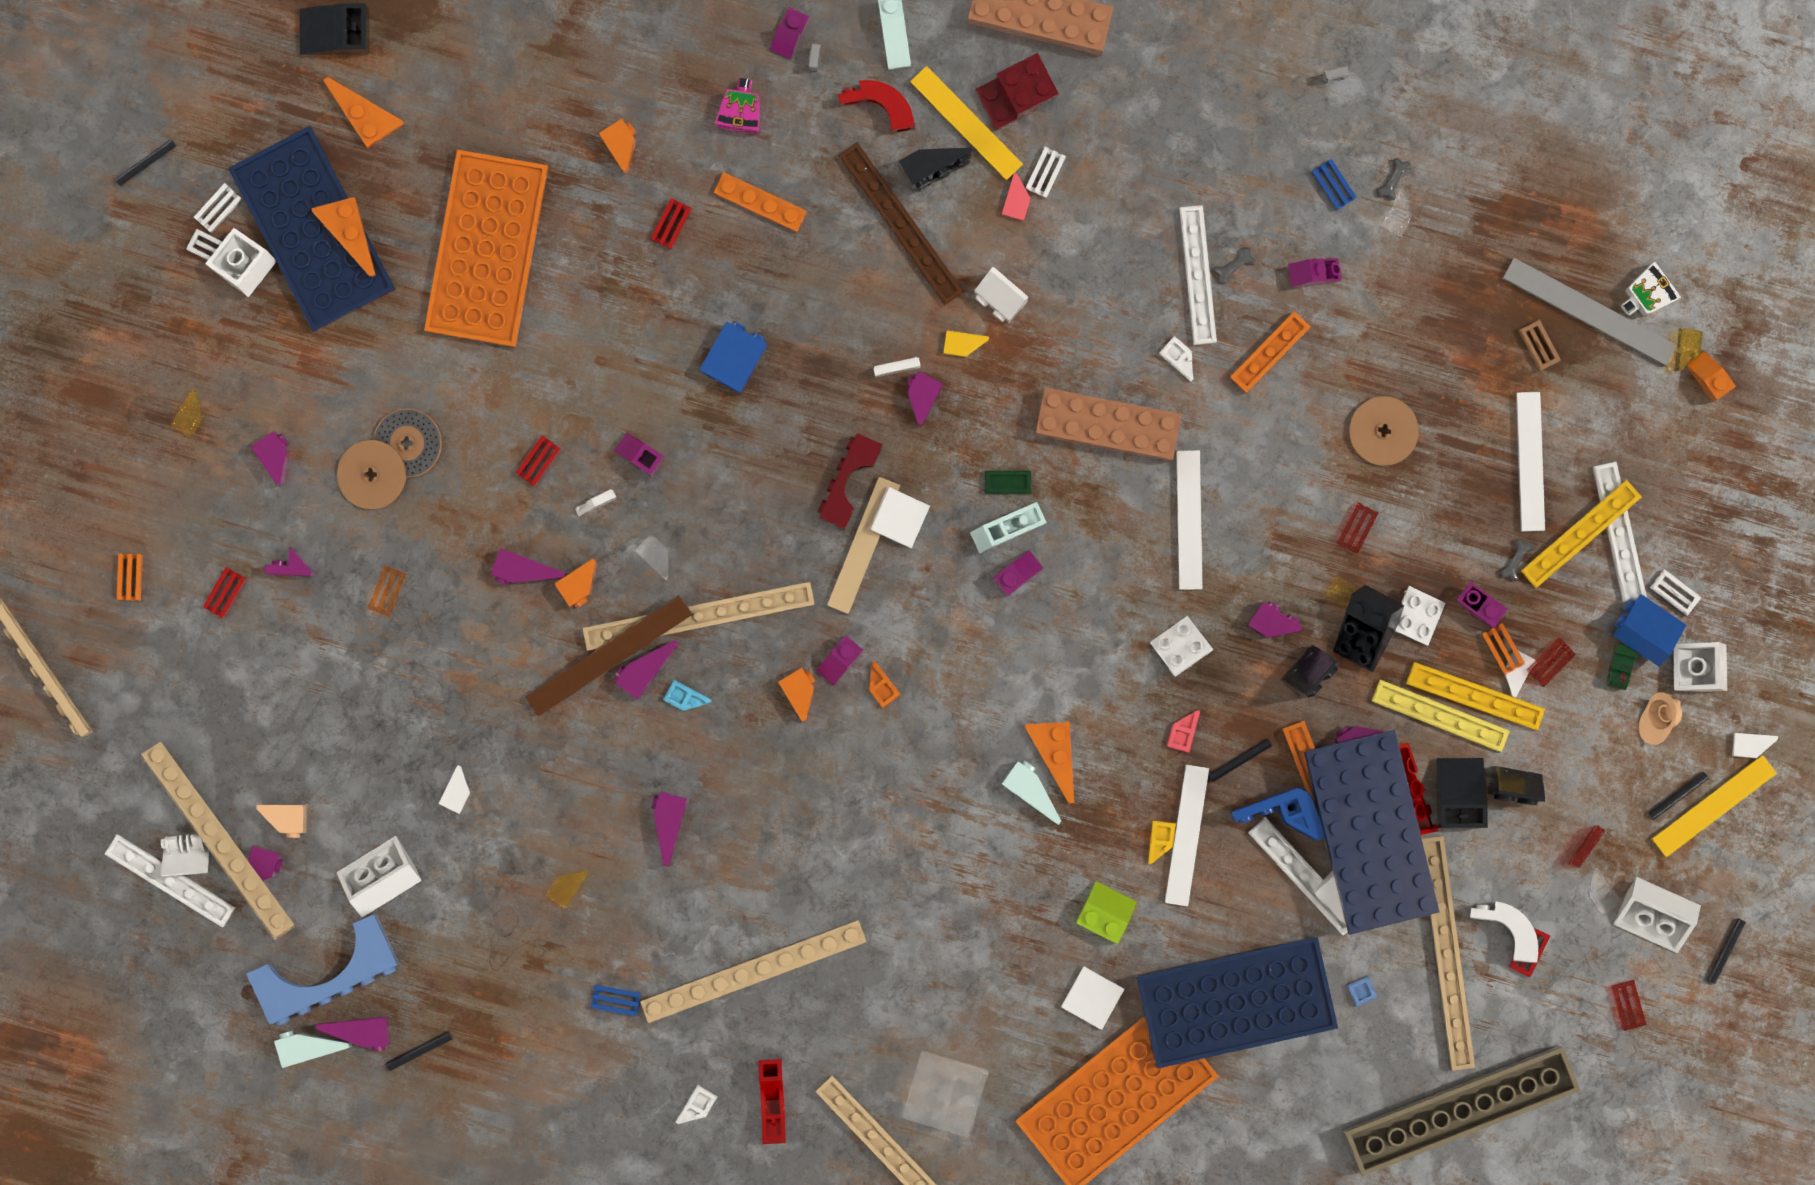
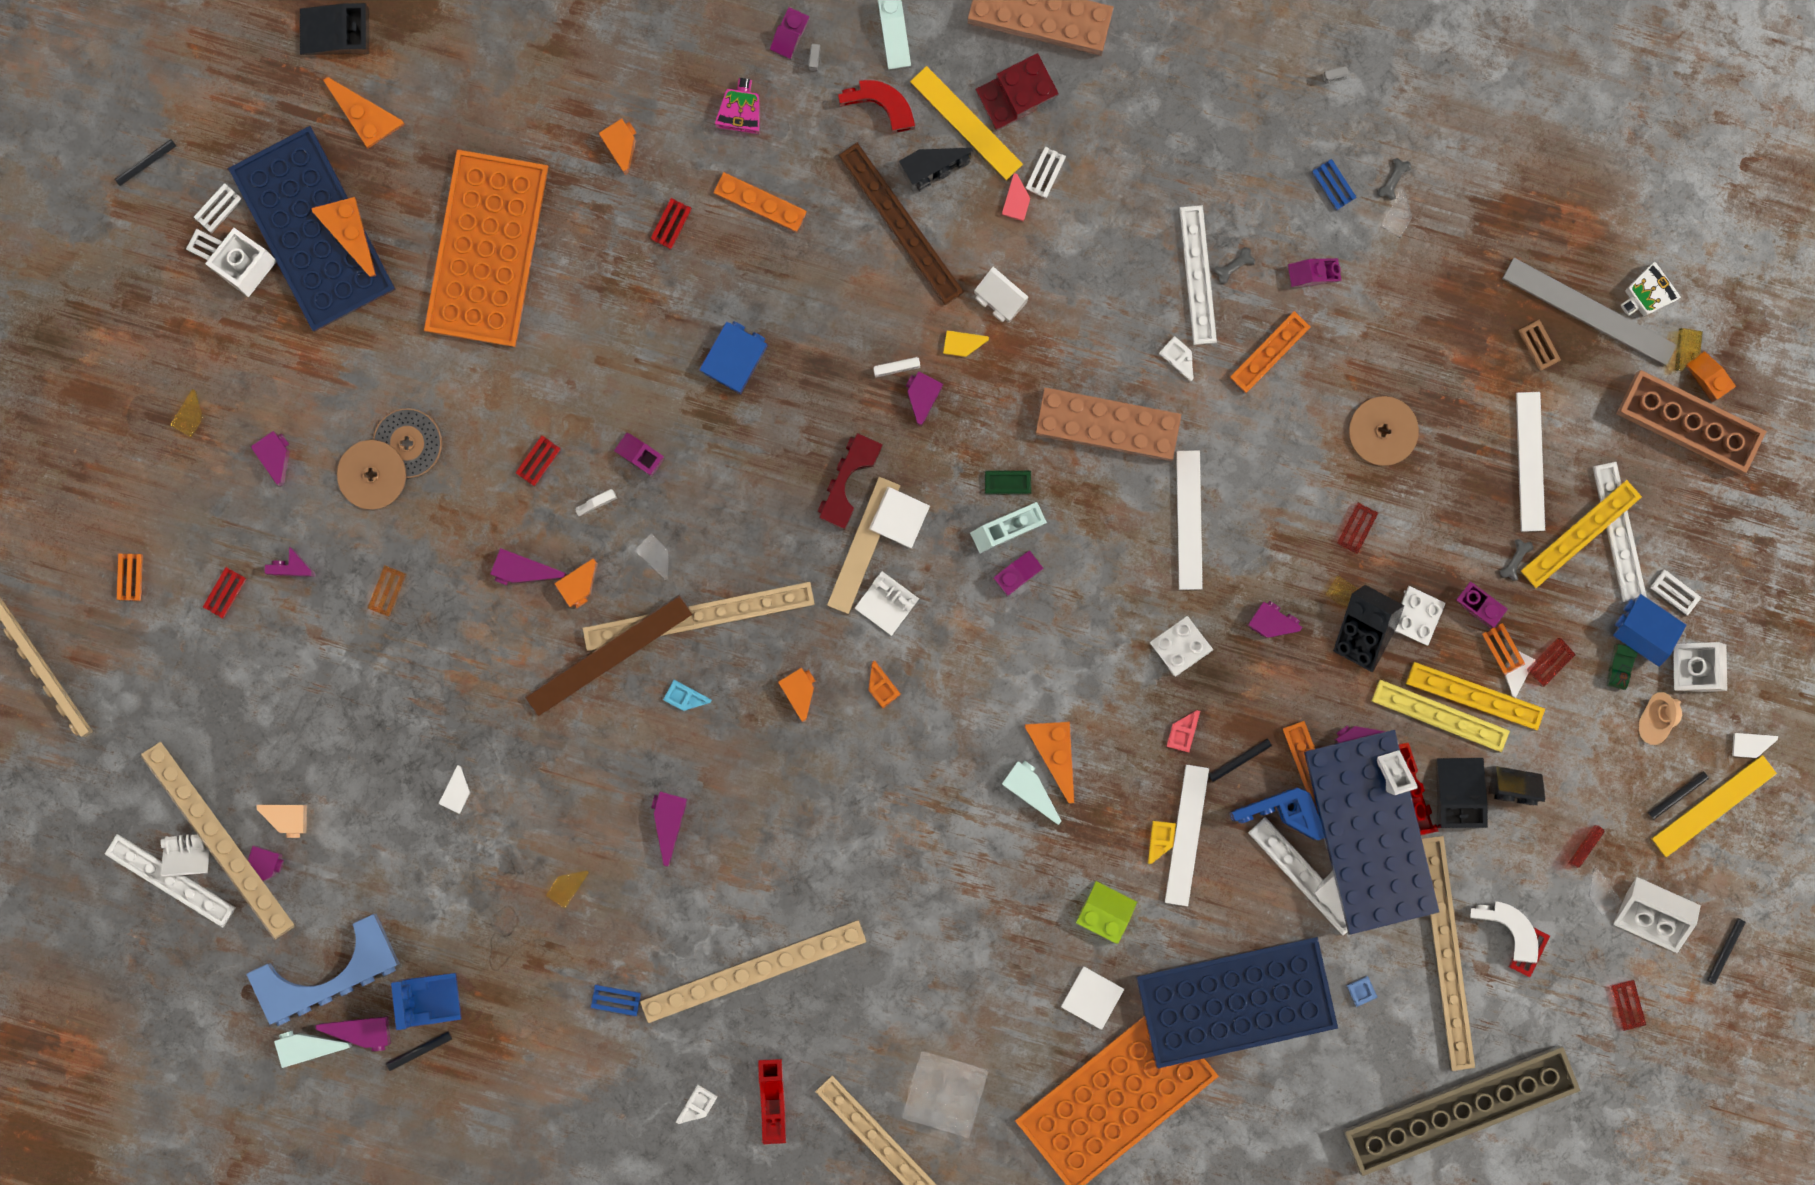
(378, 876): white slope -> none
(426, 1000): none -> blue bracket
(641, 672): magenta slope -> none
(839, 660): magenta slope -> none
(886, 603): none -> white hinge
(1309, 671): black slope -> none
(1396, 773): none -> white slope
(1691, 422): none -> nougat brick

